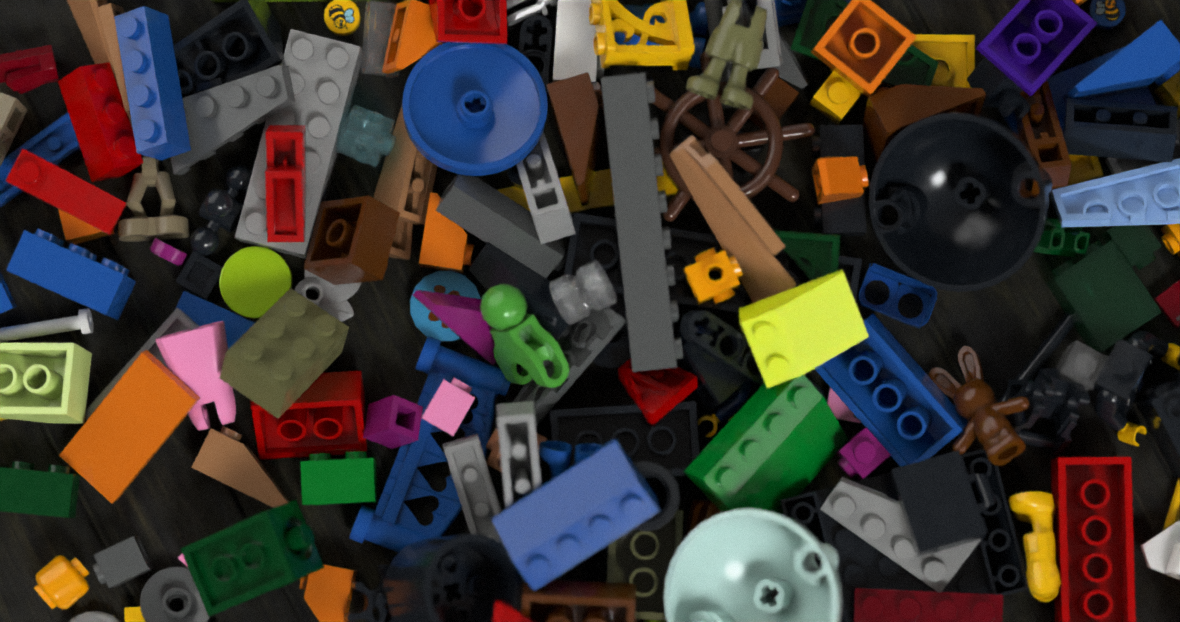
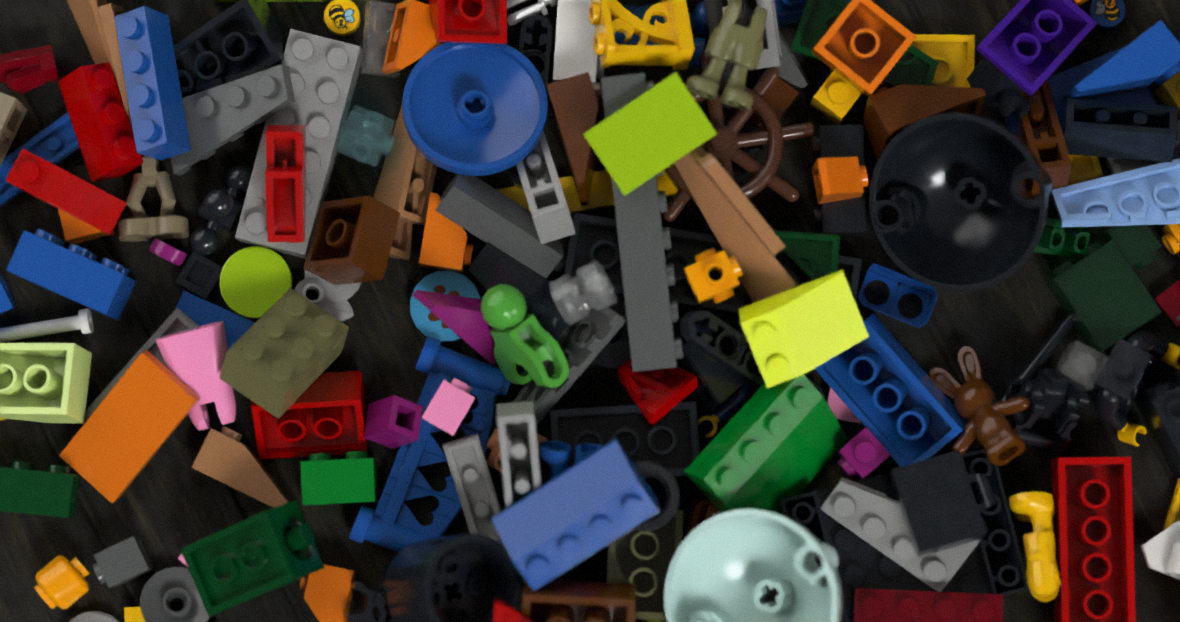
(650, 134): none -> lime tile

